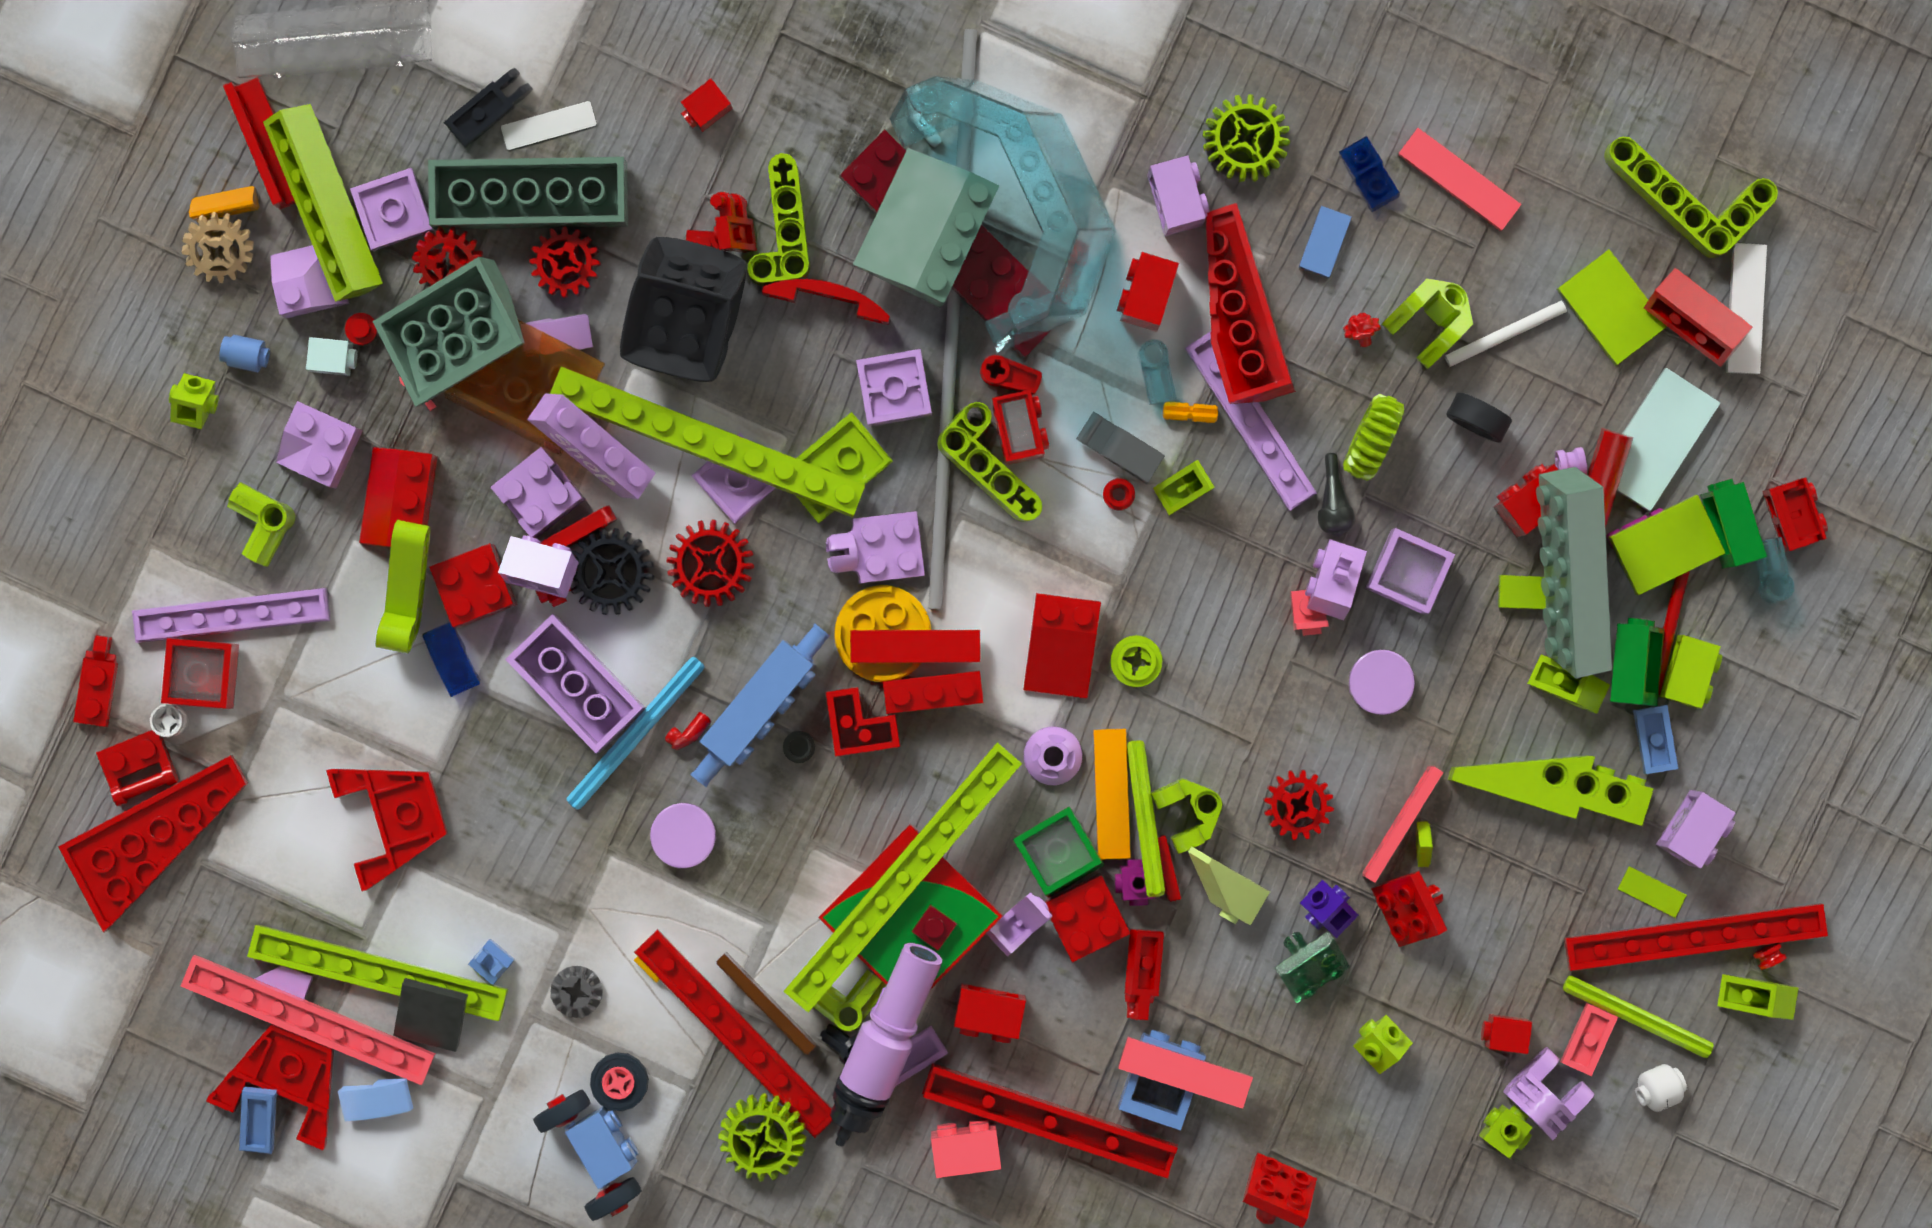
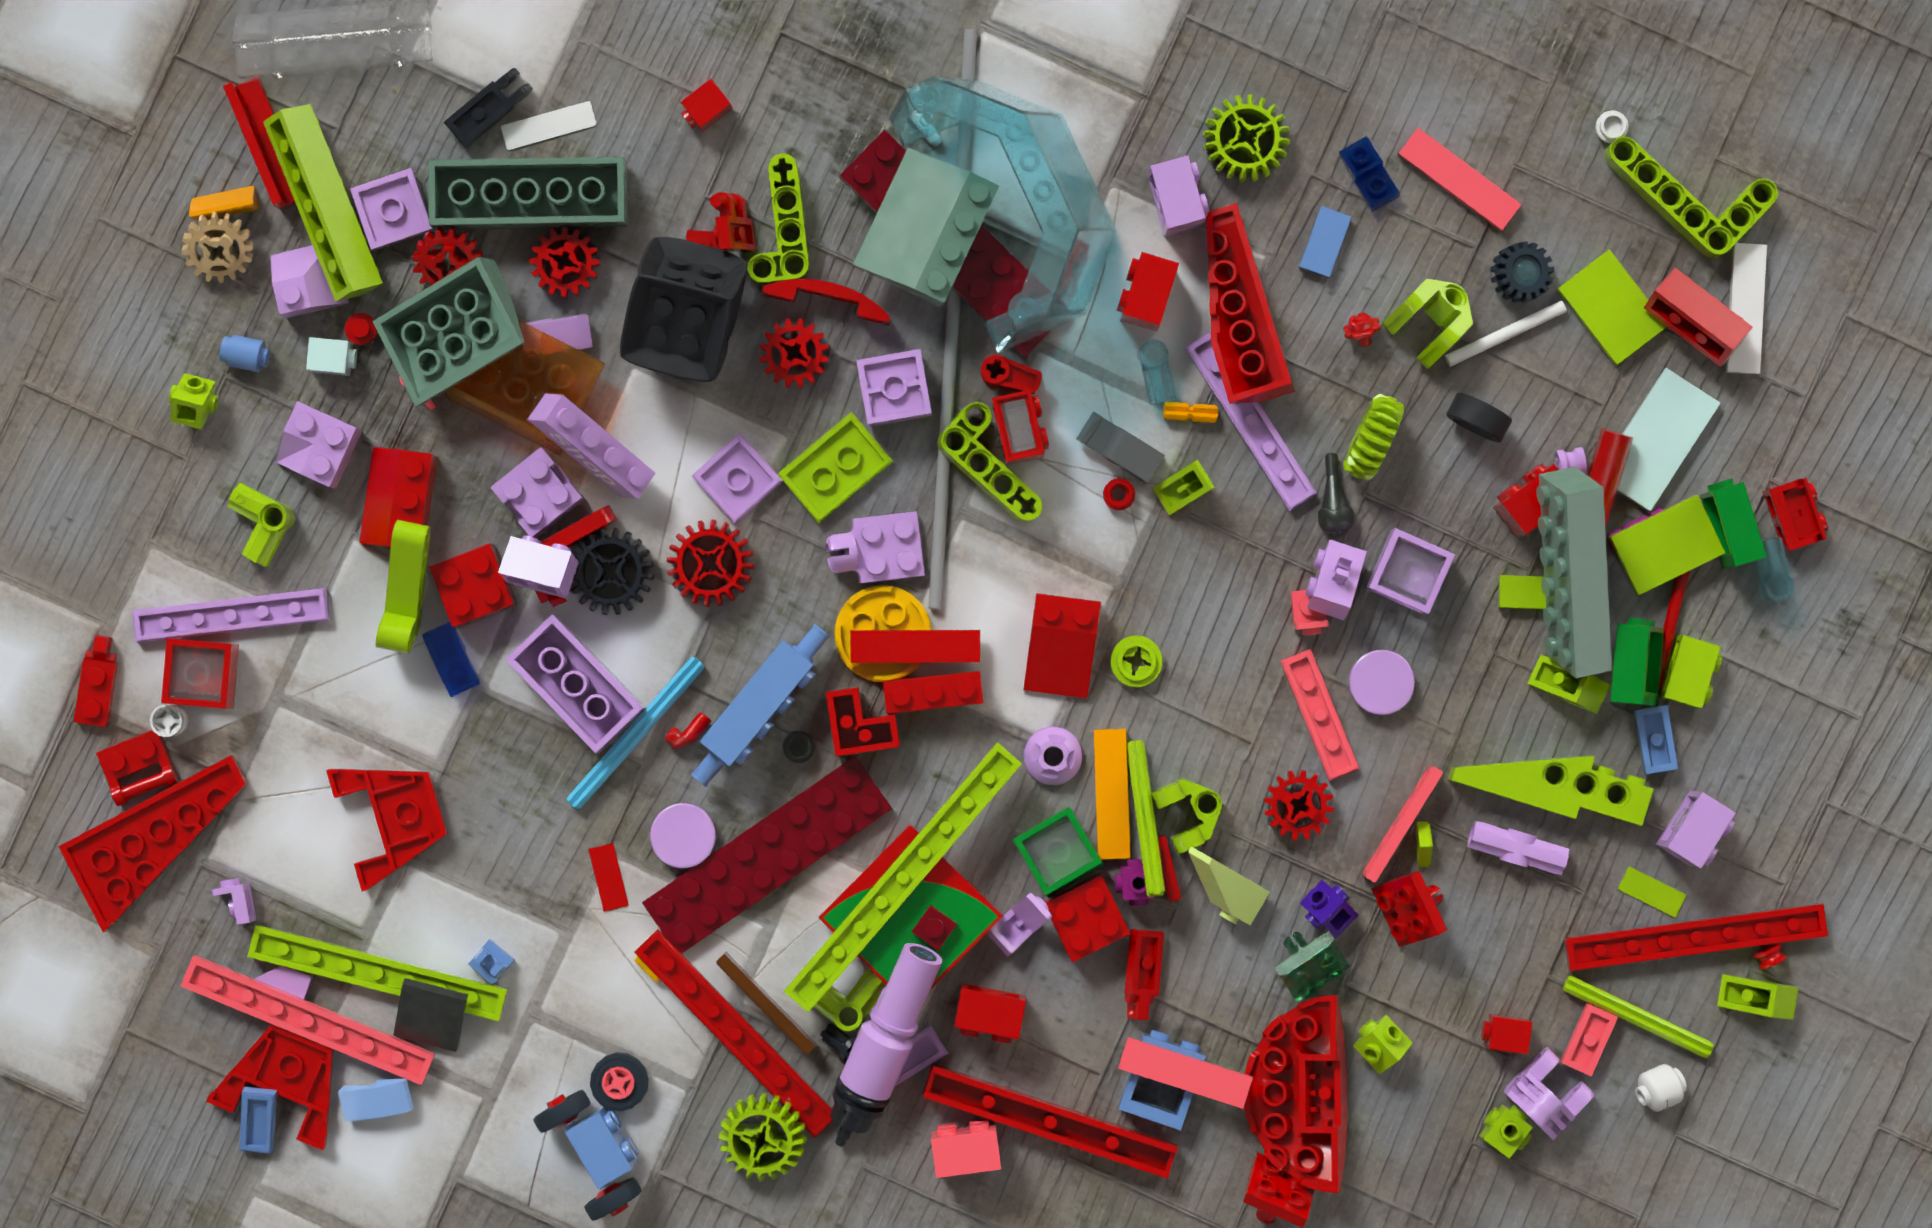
(241, 904): none -> lavender bracket
(589, 984): flat silver gear -> none
(608, 877): none -> red sticker
(709, 442): lime plate -> none
(767, 855): none -> dark red plate
(802, 340): none -> red gear
(1302, 1093): none -> red brick
(1319, 714): none -> coral tile
(1518, 847): none -> lavender piece
(1522, 272): none -> black wheel
(1611, 126): none -> white plate

